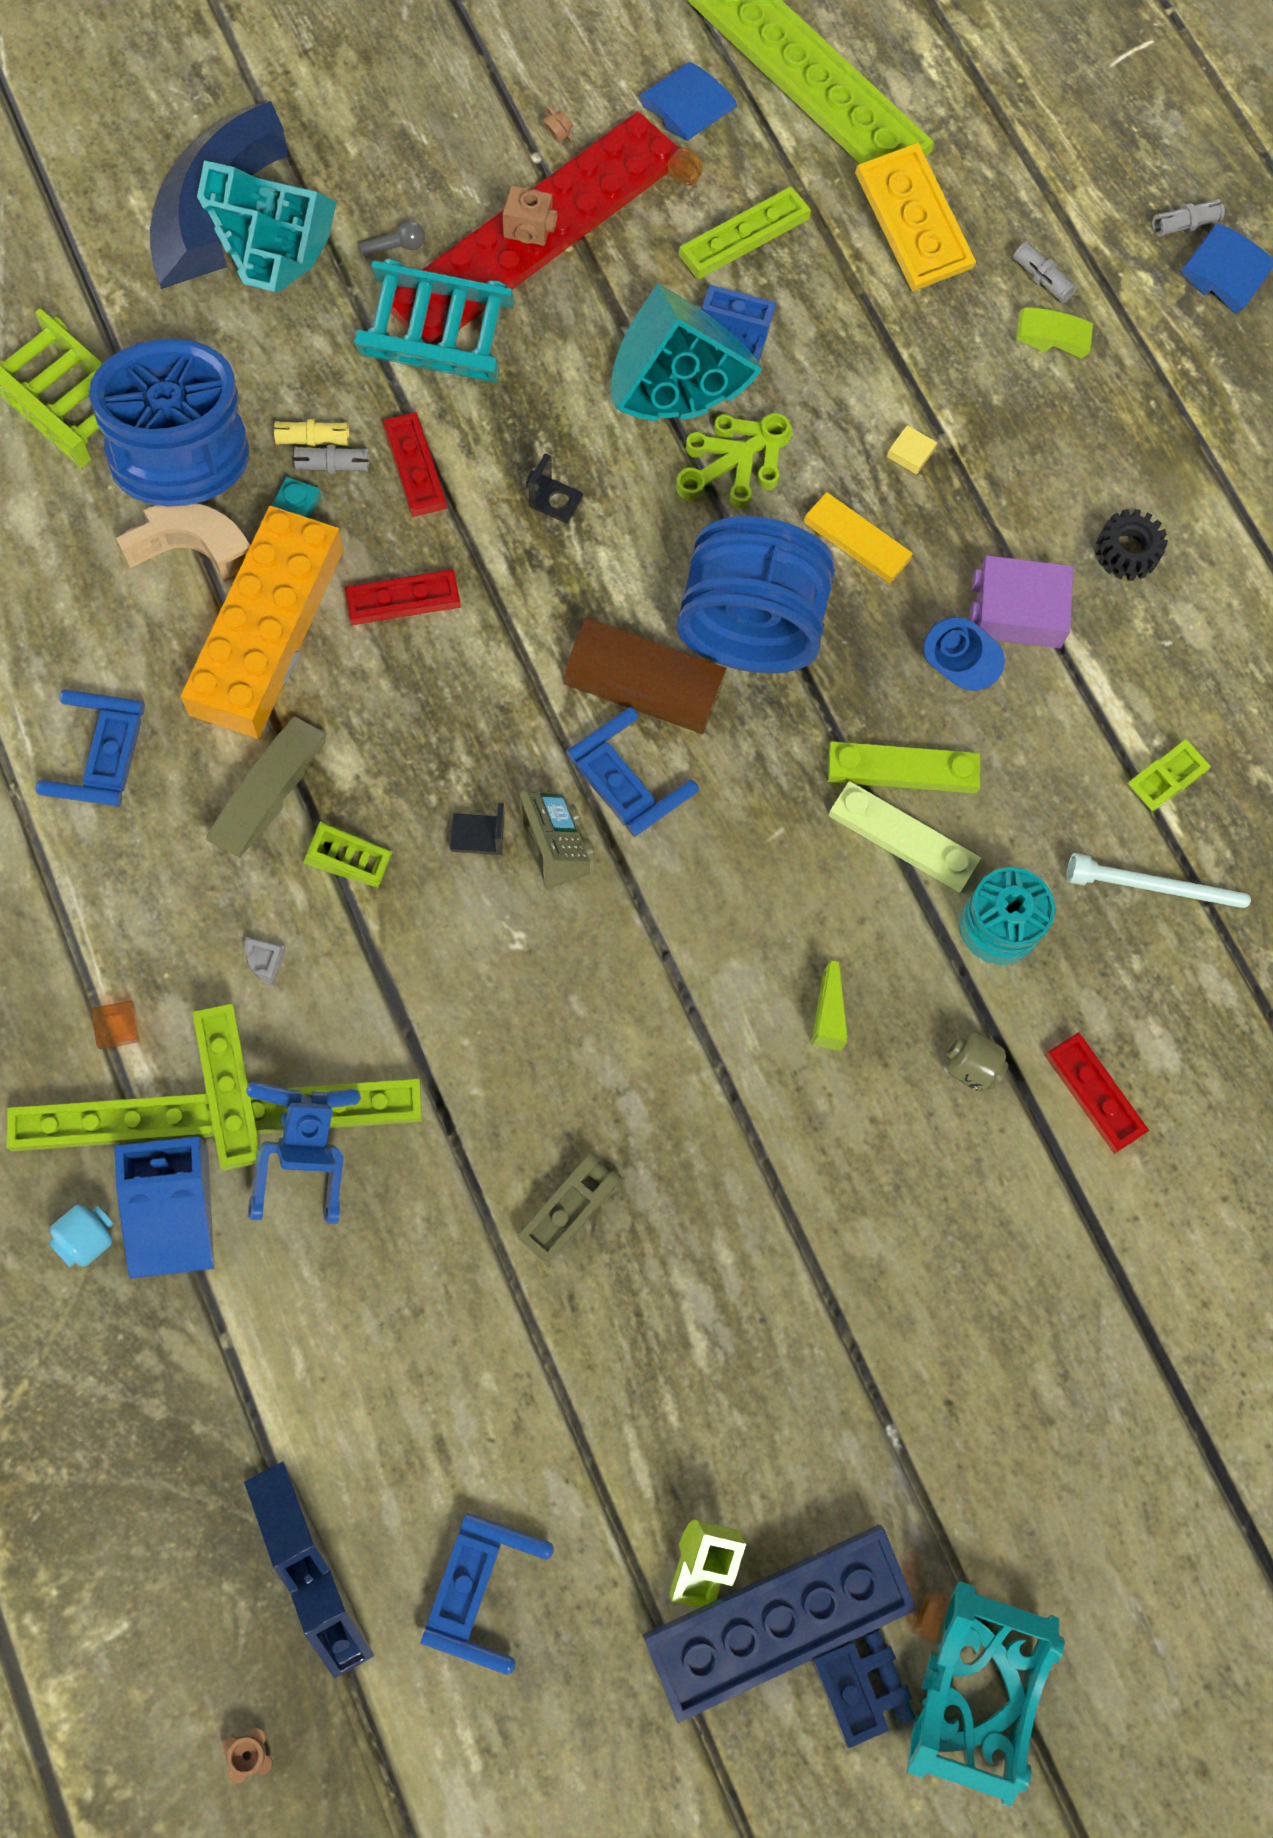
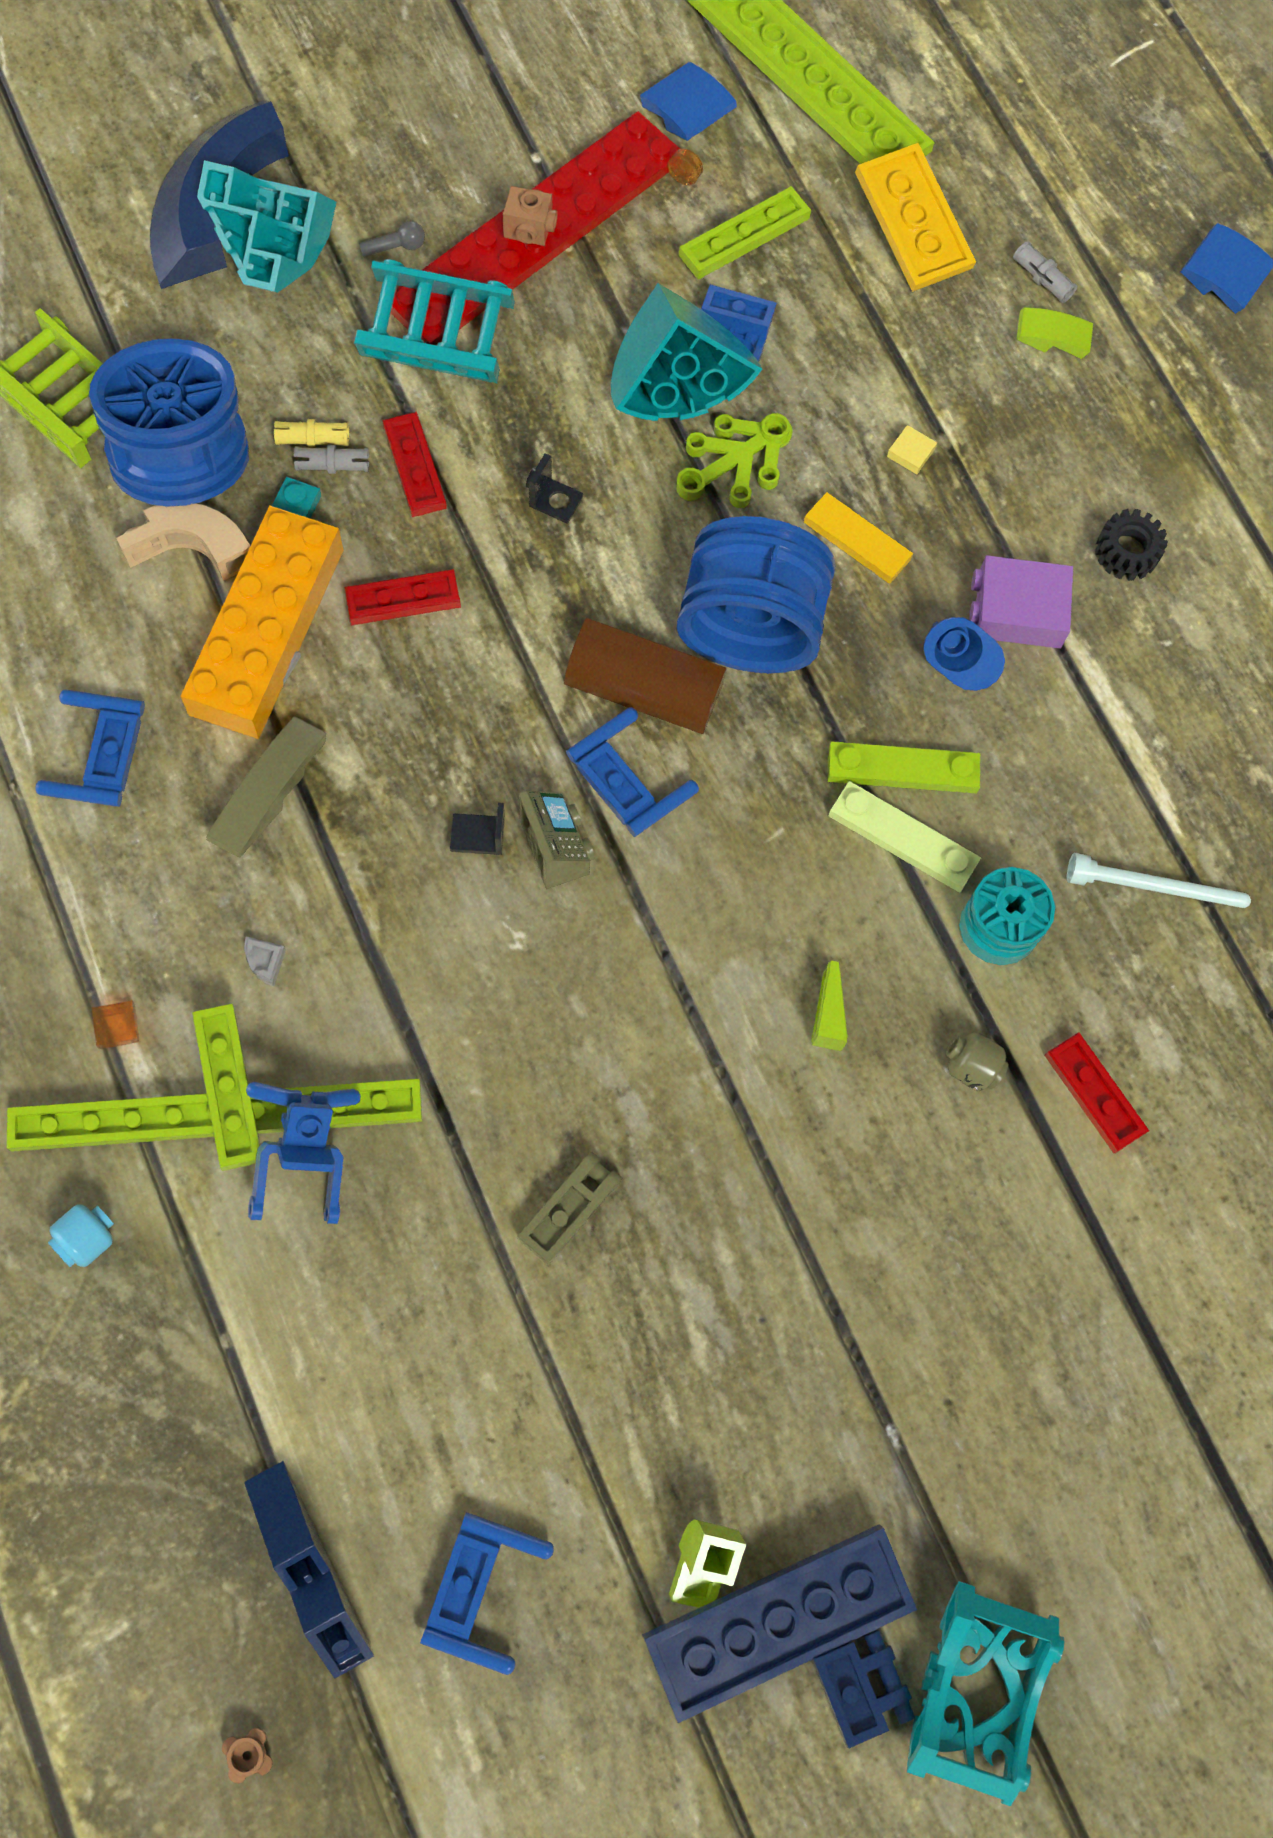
(165, 1206): blue slope -> none
(352, 843): lime slope -> none
(558, 125): medium nougat plate -> none
(931, 1616): clear orange tile -> none
(1169, 775): lime slope -> none
(1188, 217): light grey pin -> none

